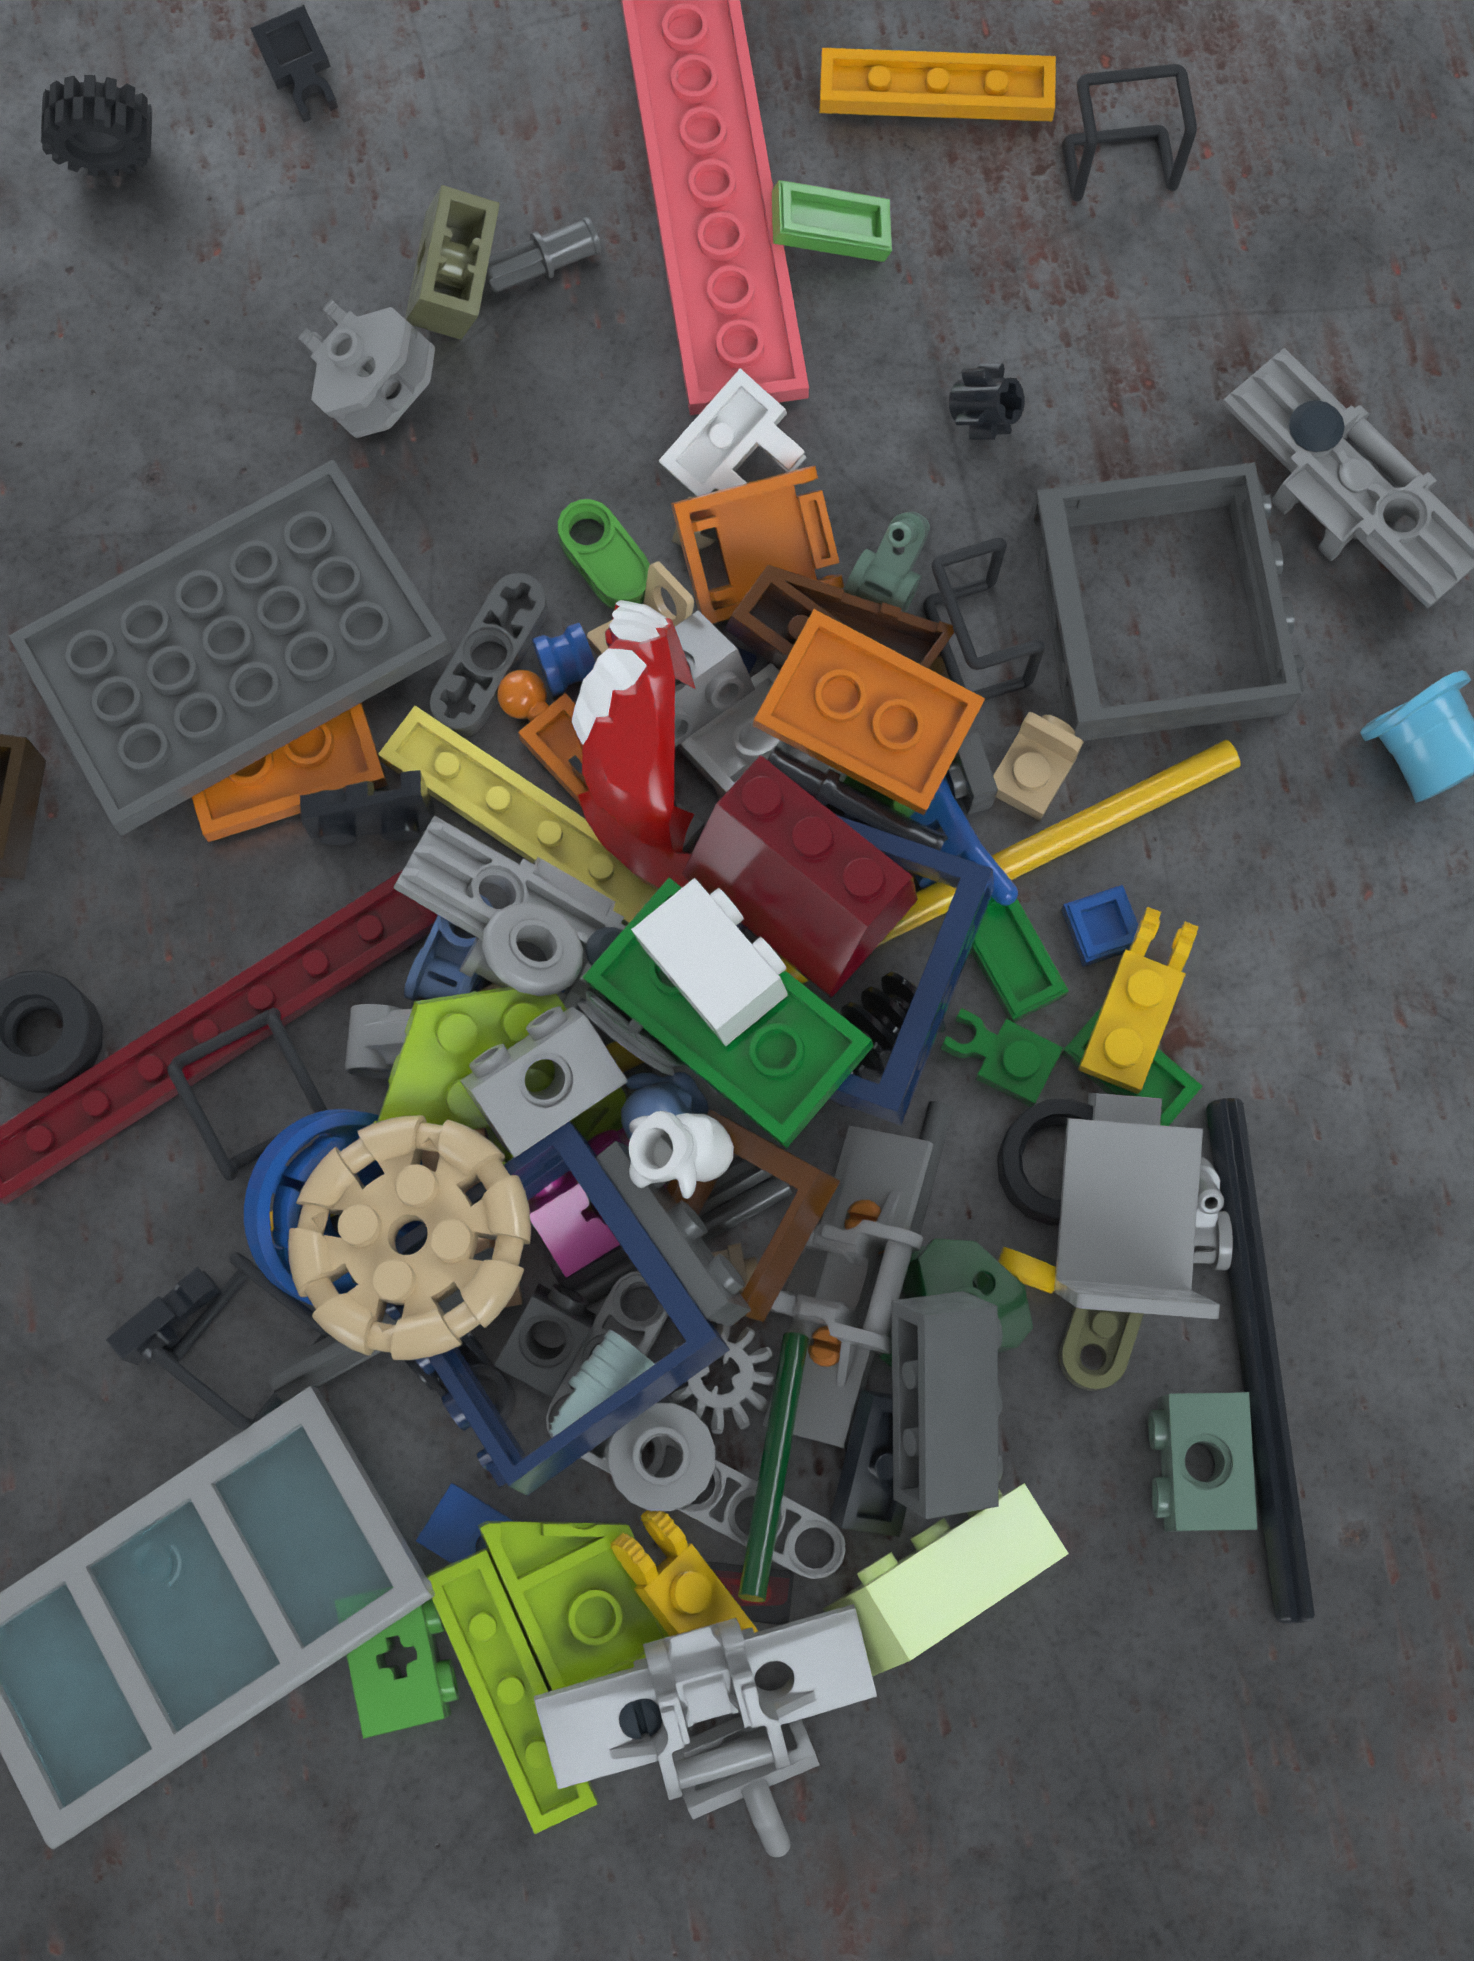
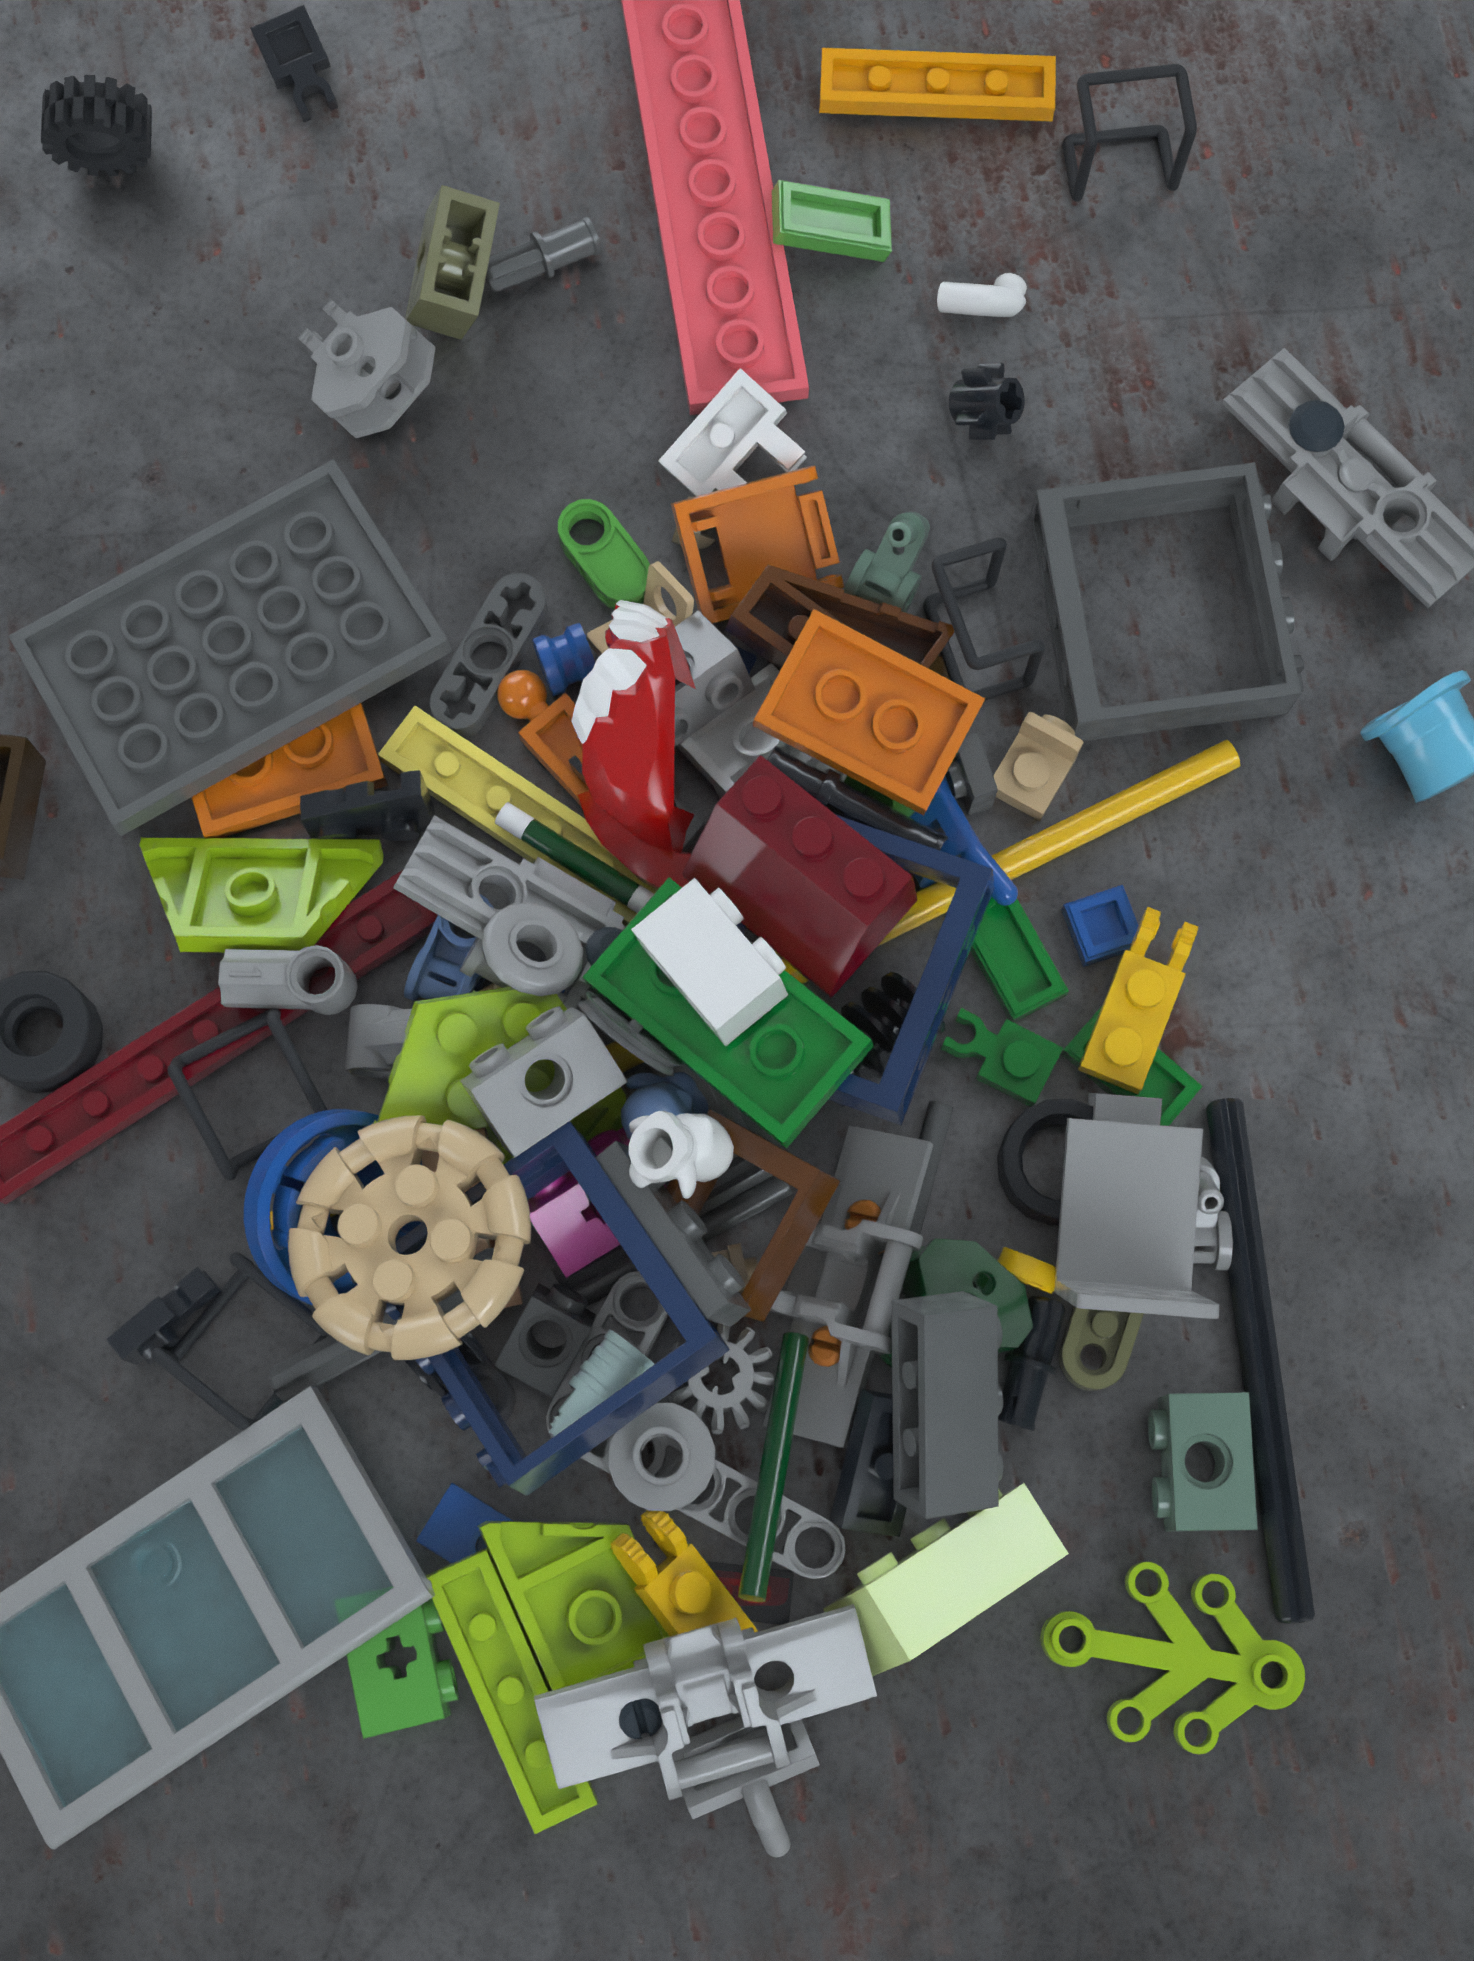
(256, 888): none -> lime wing
(282, 980): none -> light grey piece
(573, 857): none -> dark green bar
(996, 300): none -> white arm
(1031, 1364): none -> black axle
(1186, 1659): none -> lime plant

